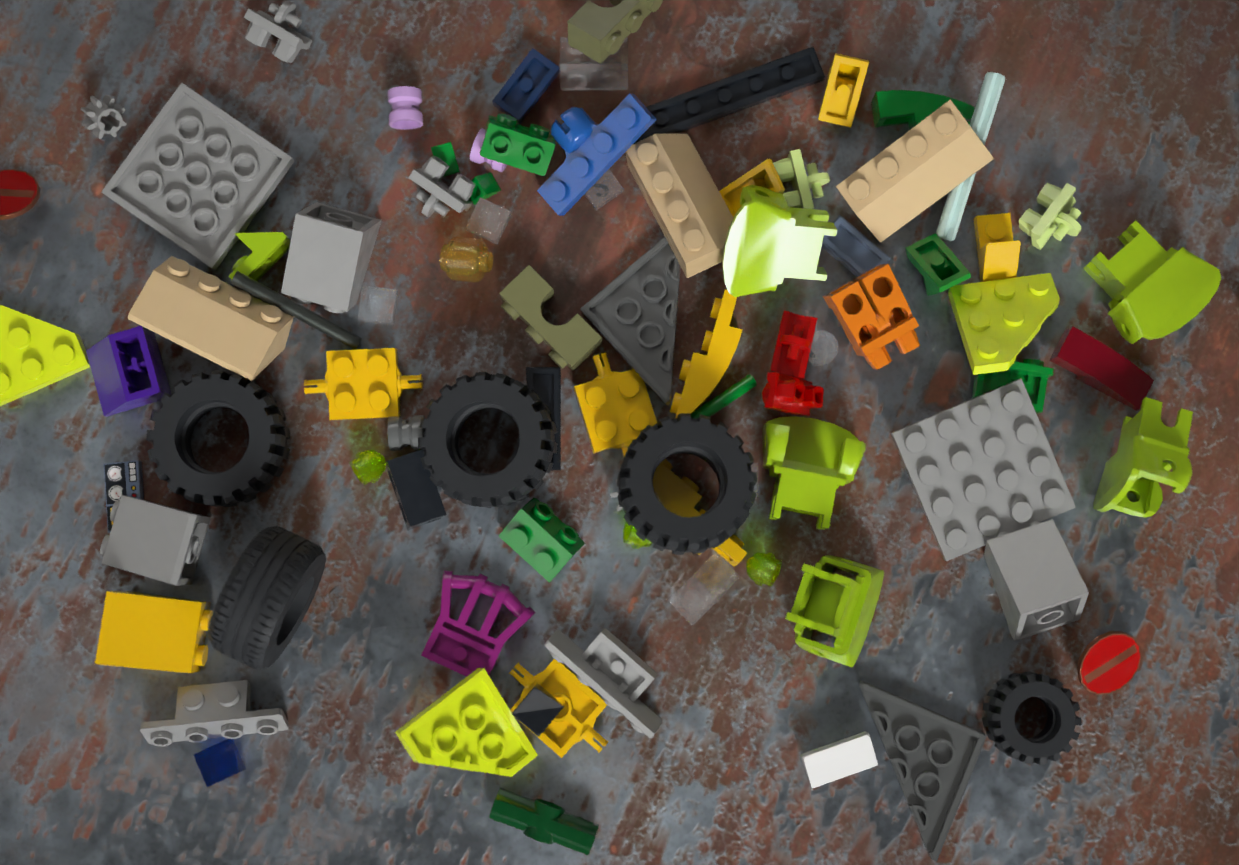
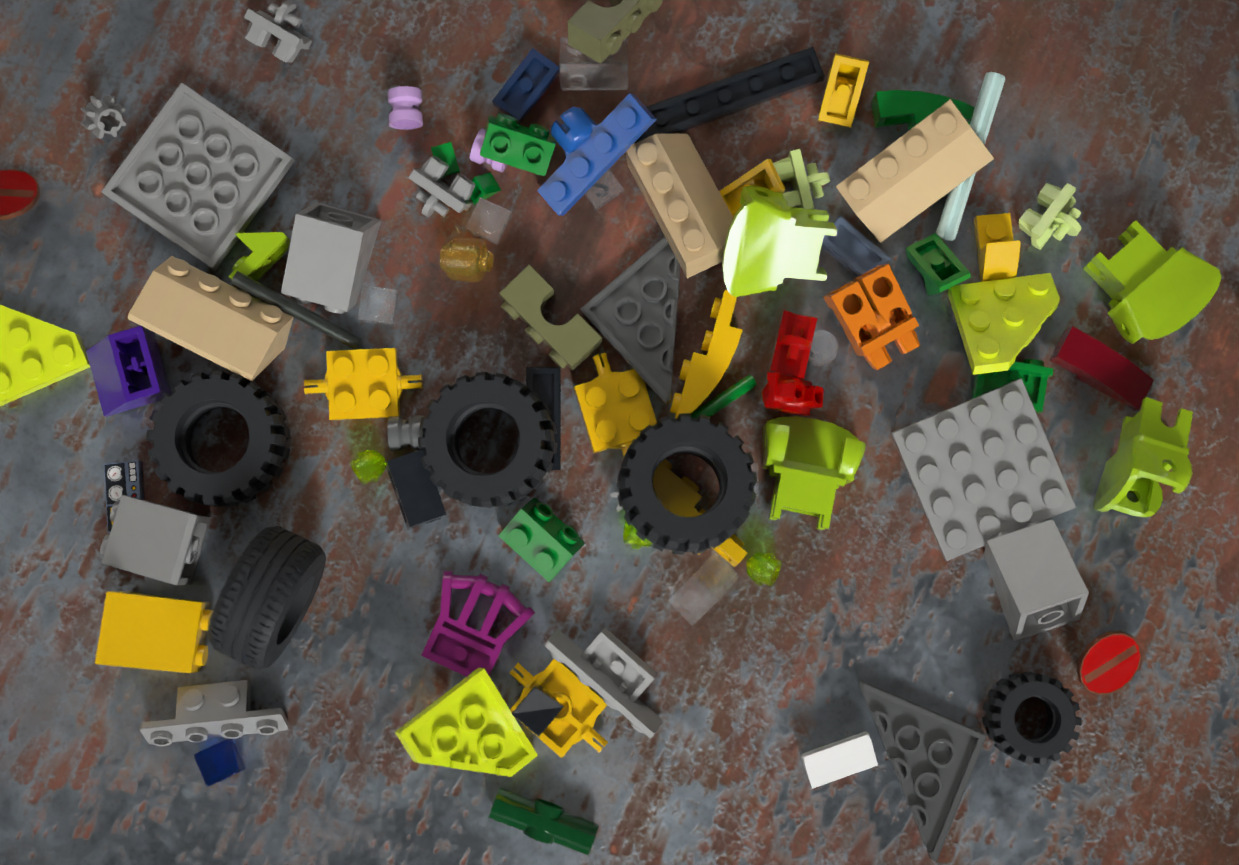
(836, 607): lime piece -> none

